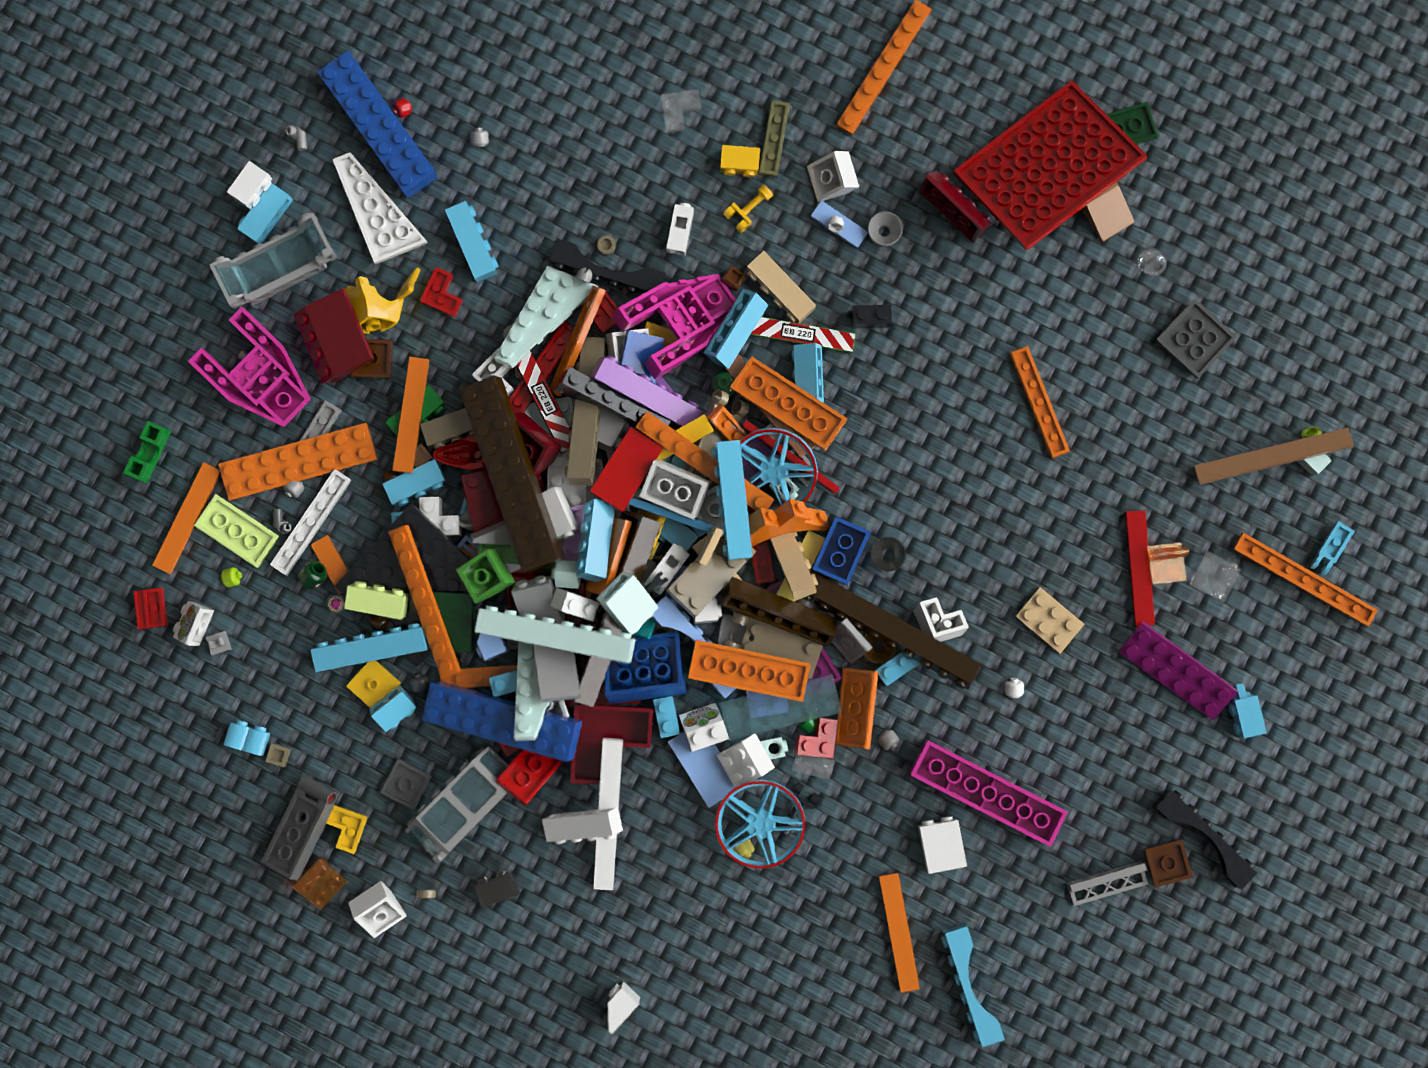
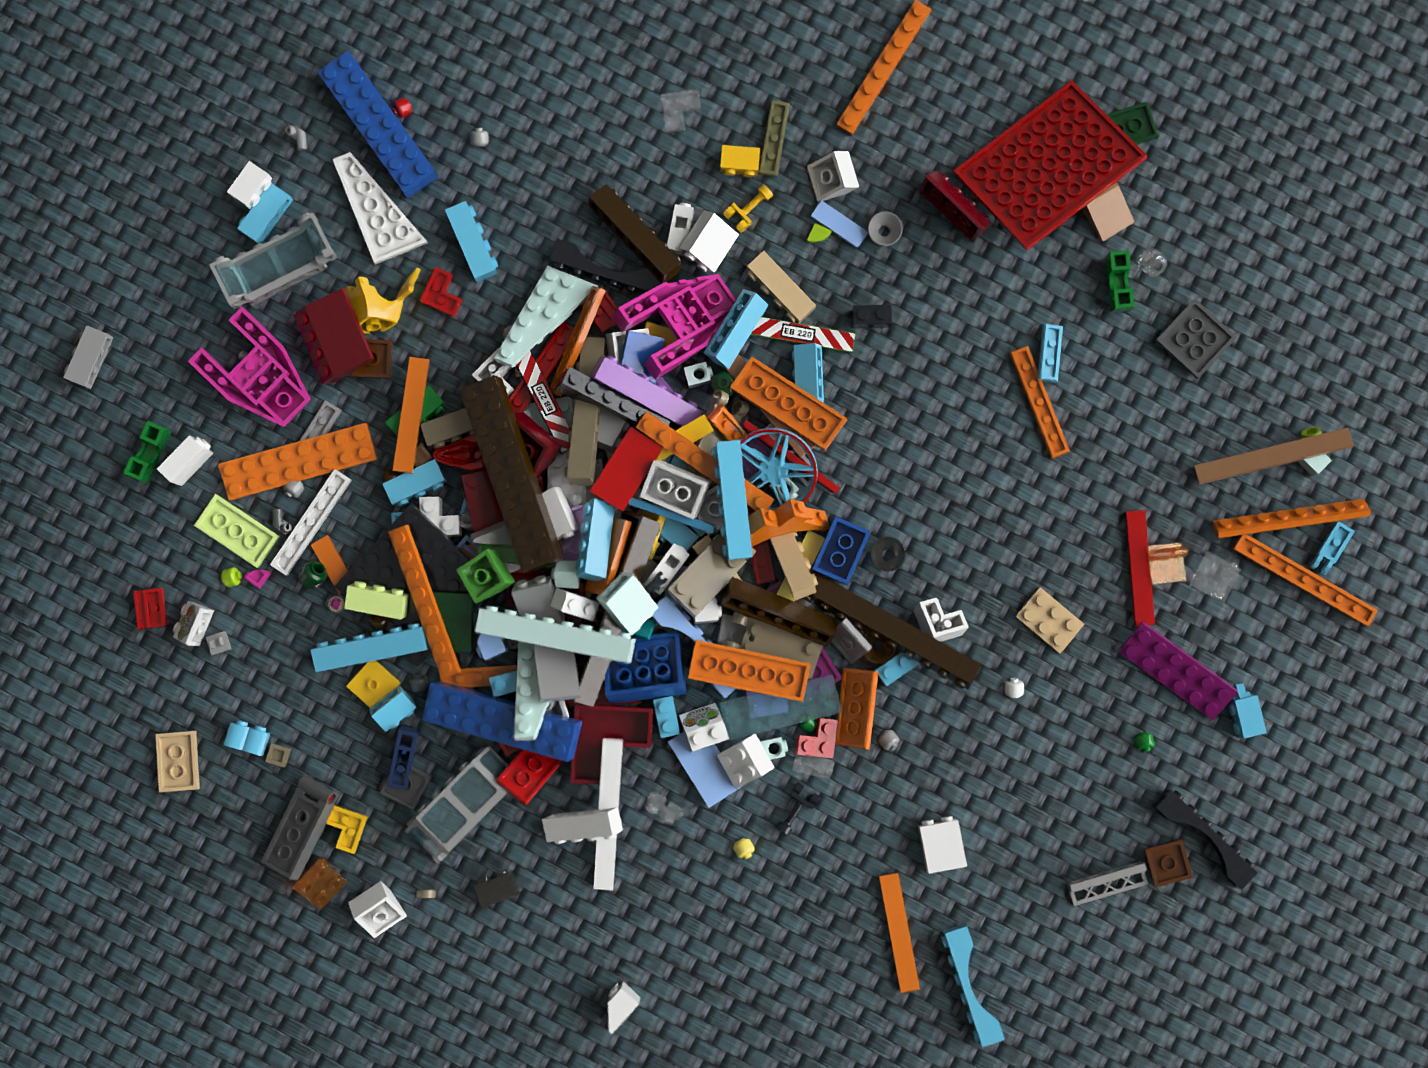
(88, 357): none -> light grey brick
(177, 761): none -> tan plate
(185, 460): none -> white brick
(186, 518): orange tile -> none
(258, 577): none -> dark pink tile
(403, 757): none -> dark blue slope
(583, 275): light grey hinge -> none
(606, 245): dark tan tile -> none
(635, 234): none -> dark brown brick
(669, 814): none -> clear hinge
(692, 381): none -> light aqua brick
(708, 241): none -> white brick
(709, 546): tan tile -> none
(733, 278): reddish brown tile -> none
(760, 824): medium azure wheel -> none
(818, 234): none -> lime tile
(836, 224): white hinge -> none
(988, 792): dark pink brick -> none
(1050, 353): none -> medium azure tile
(1120, 293): none -> green arch
(1144, 741): none -> green piece
(1291, 518): none -> orange plate

